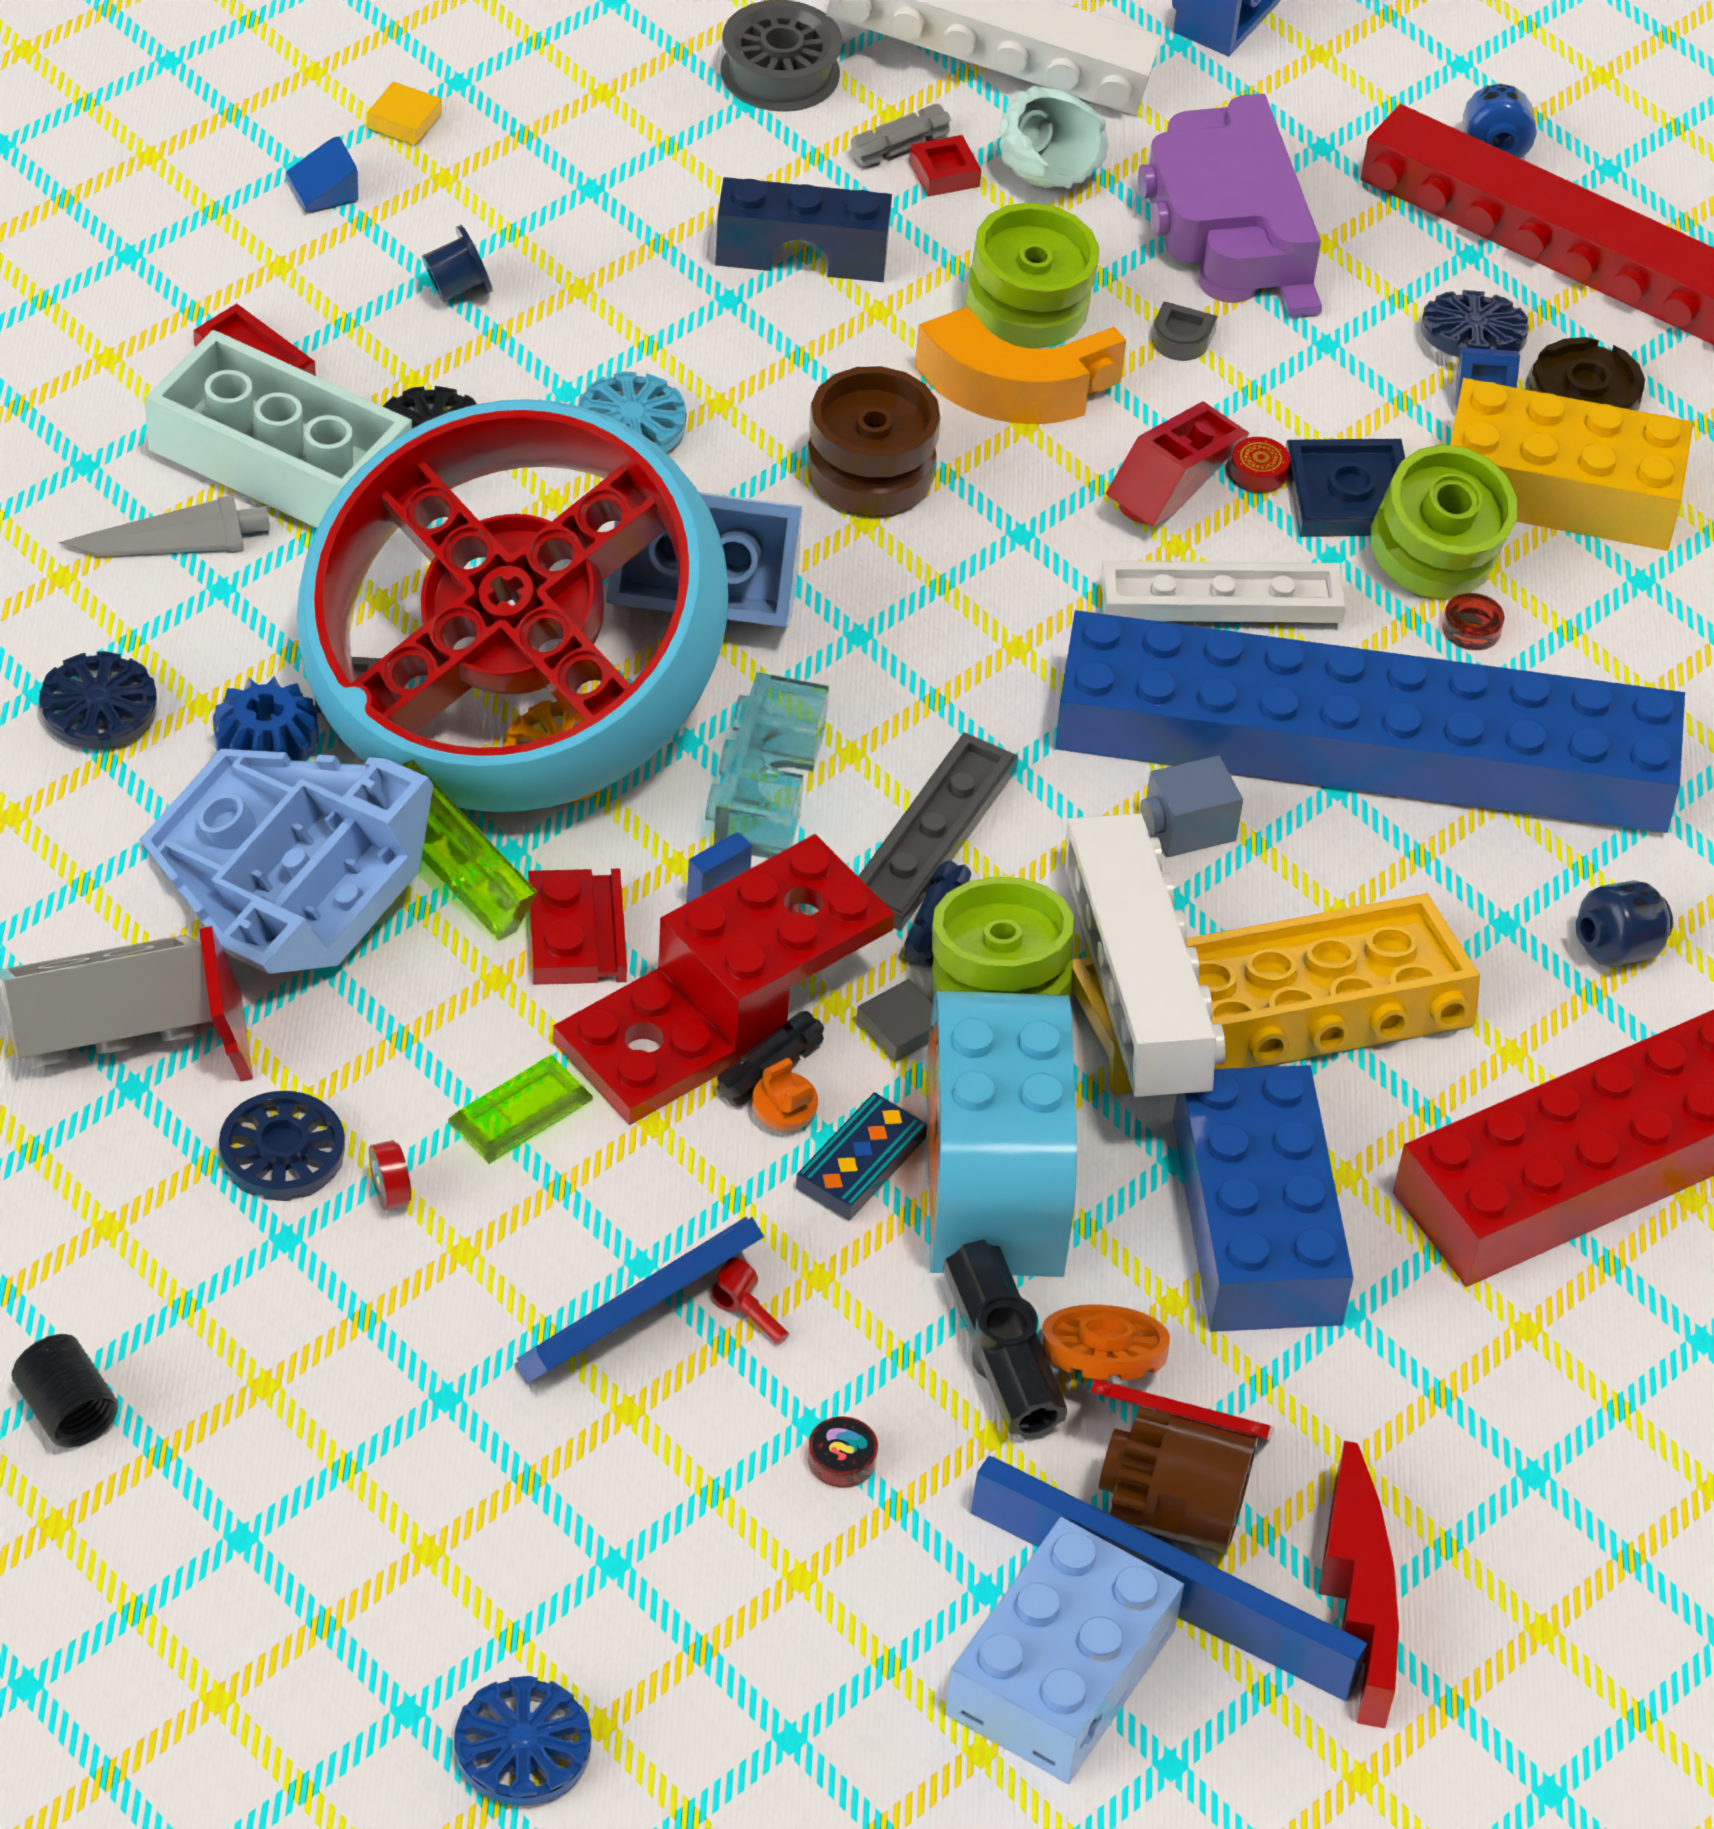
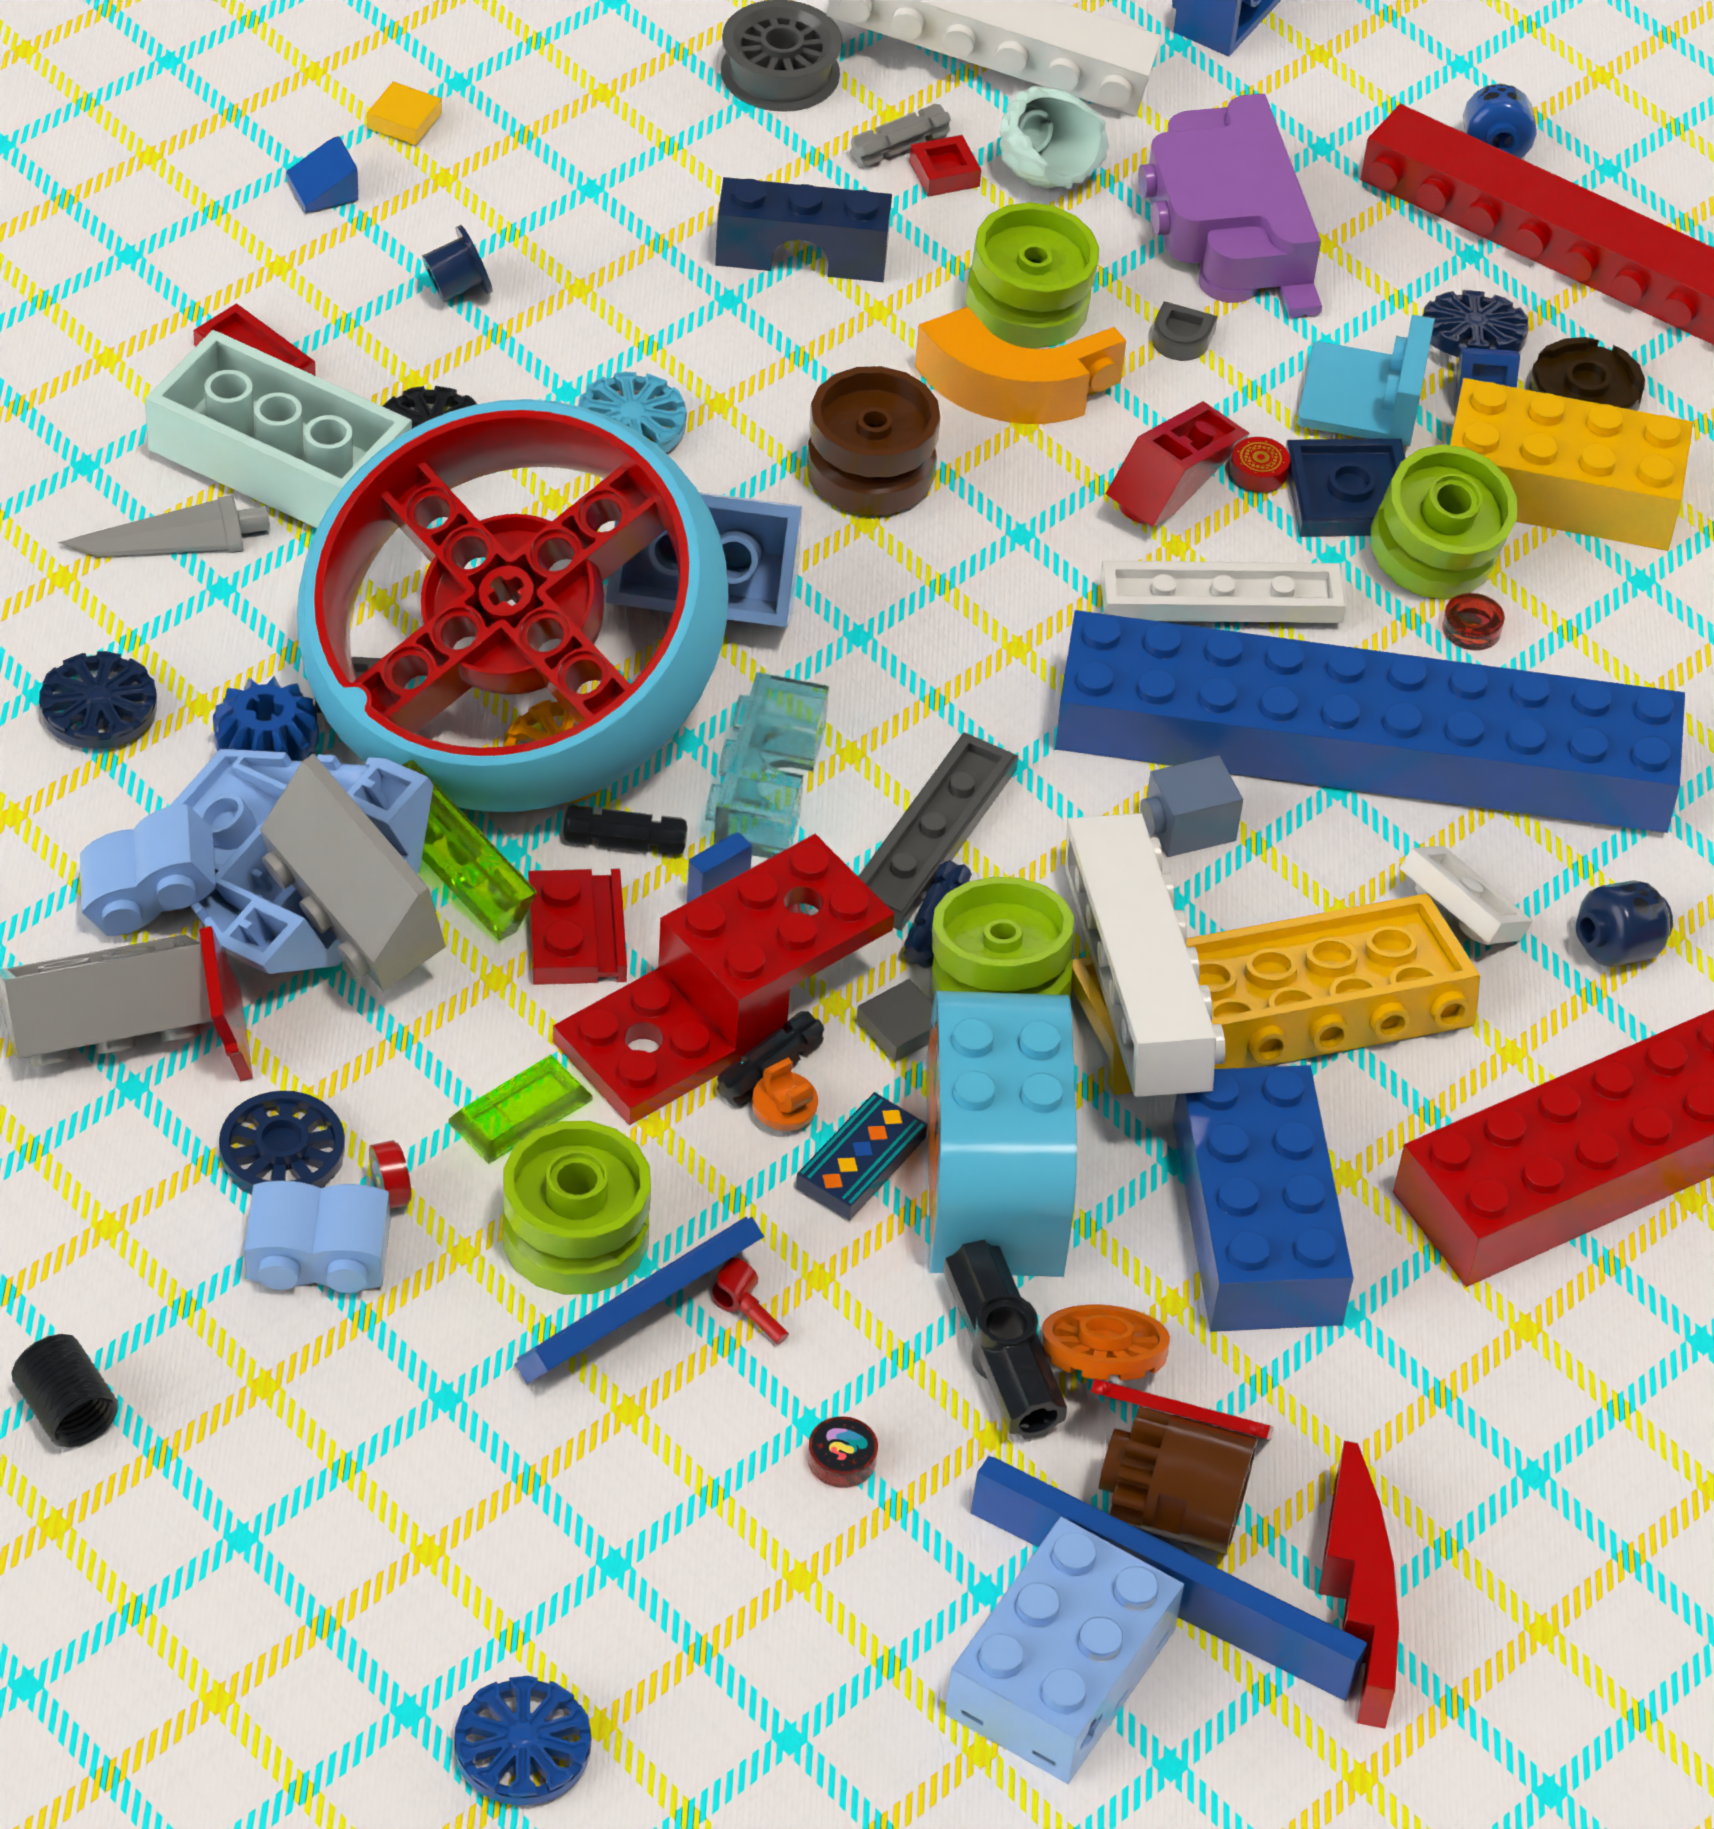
(147, 870): none -> light blue brick
(317, 1235): none -> light blue brick
(350, 878): none -> light grey slope
(576, 1207): none -> lime wheel
(625, 830): none -> black axle
(1365, 389): none -> medium azure bracket
(1454, 885): none -> white plate

